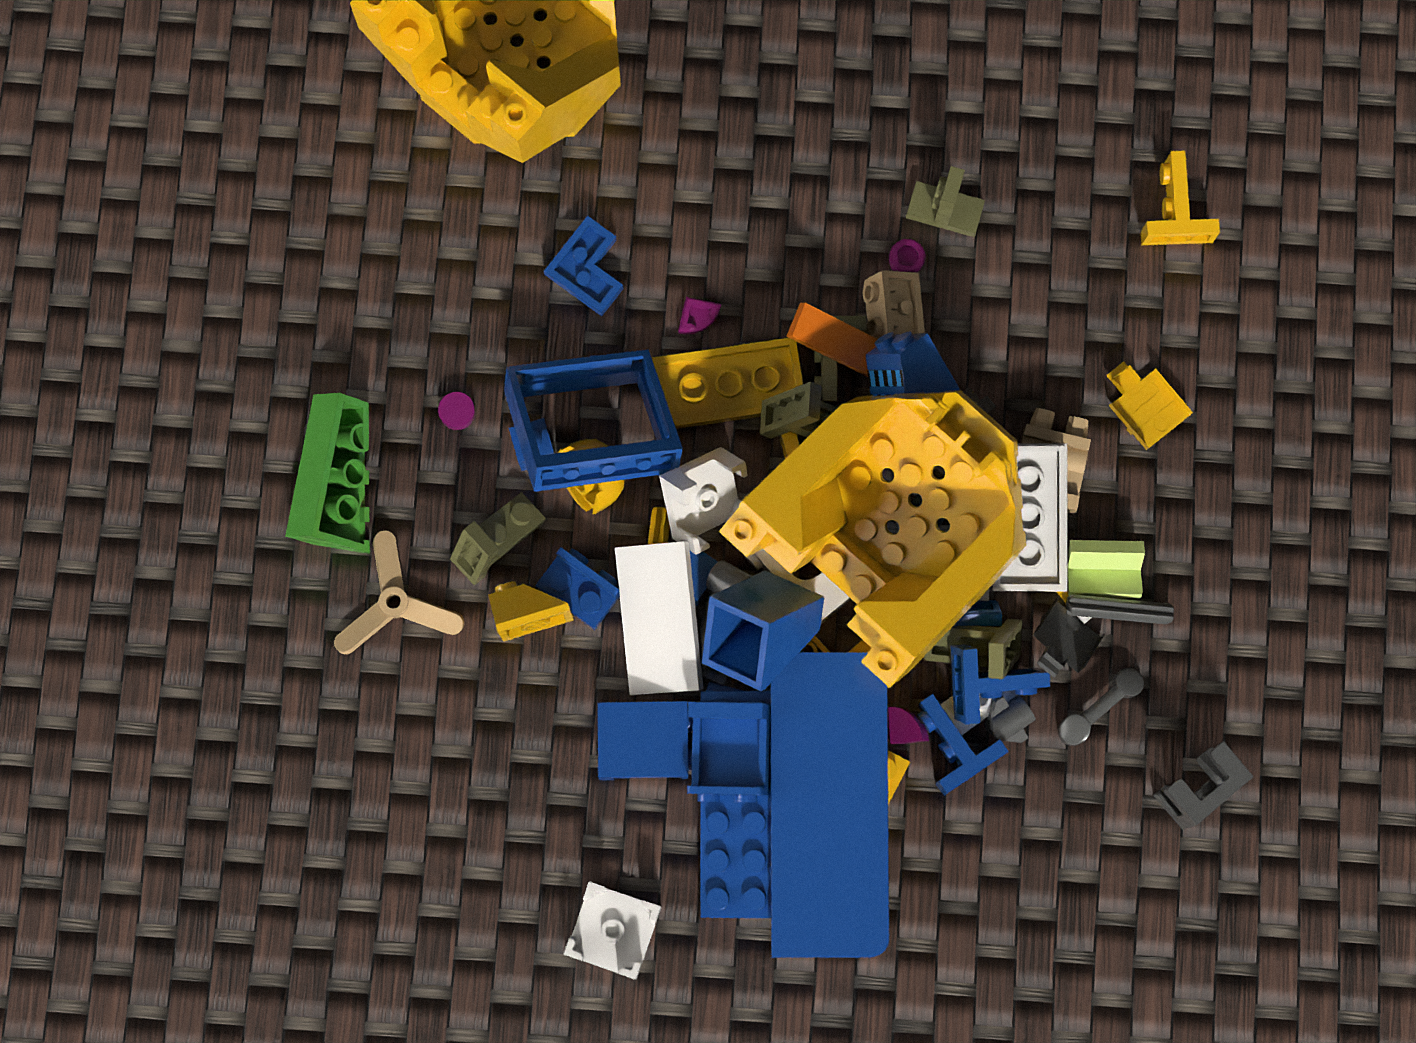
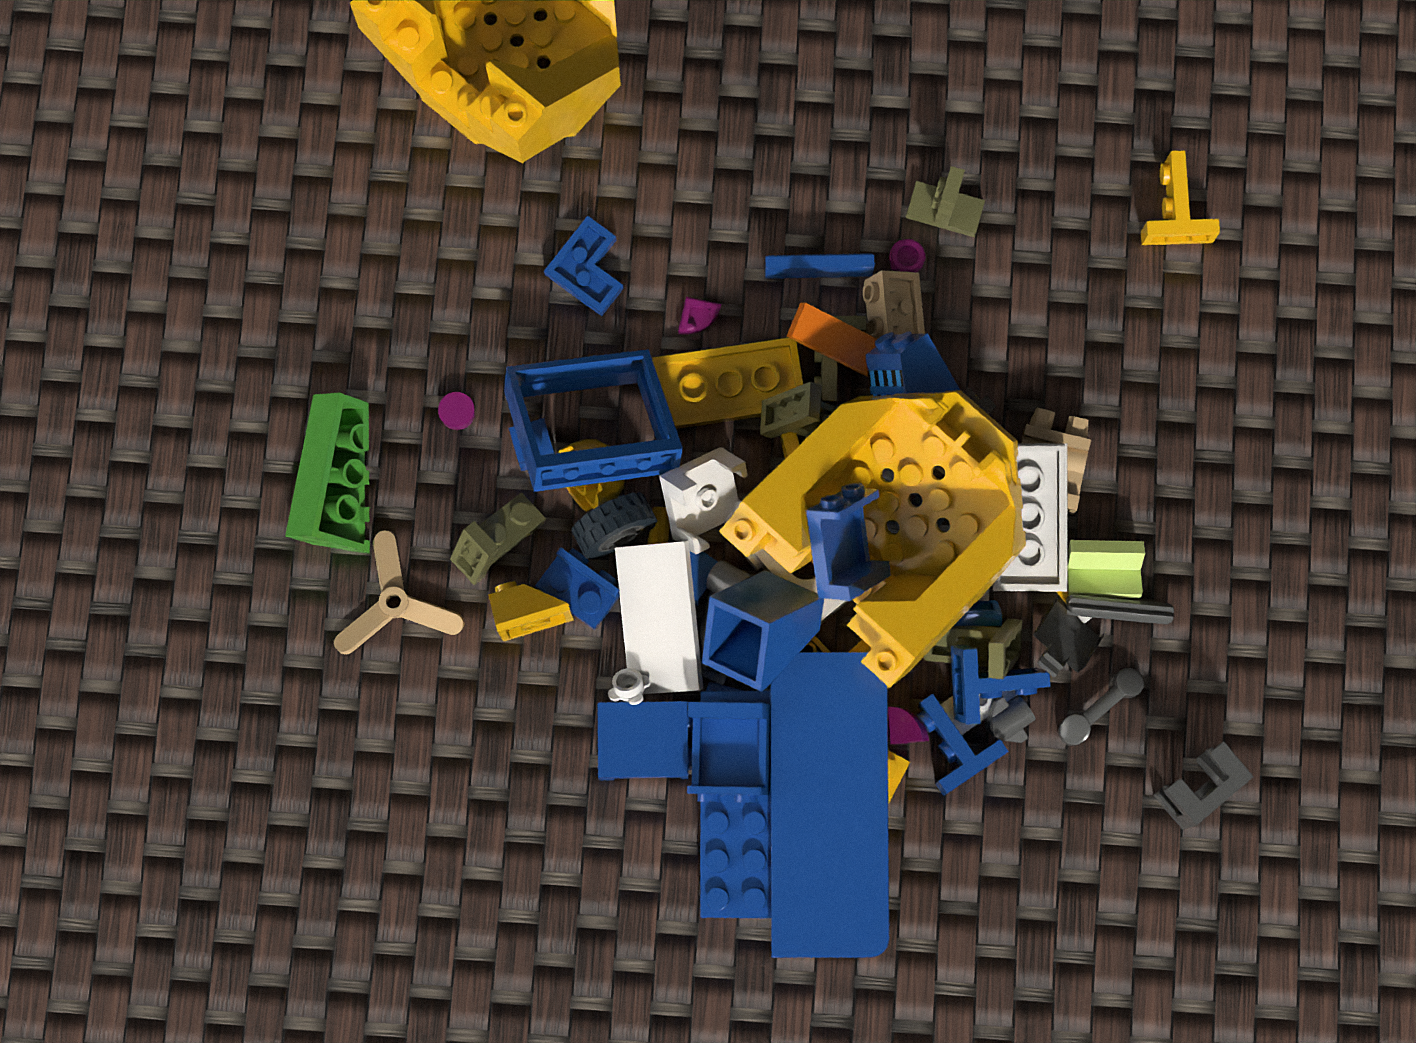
(613, 930): white panel -> none
(614, 525): none -> black wheel
(628, 686): none -> white plate
(819, 266): none -> blue tile
(841, 544): none -> blue panel
(1146, 406): yellow piece -> none

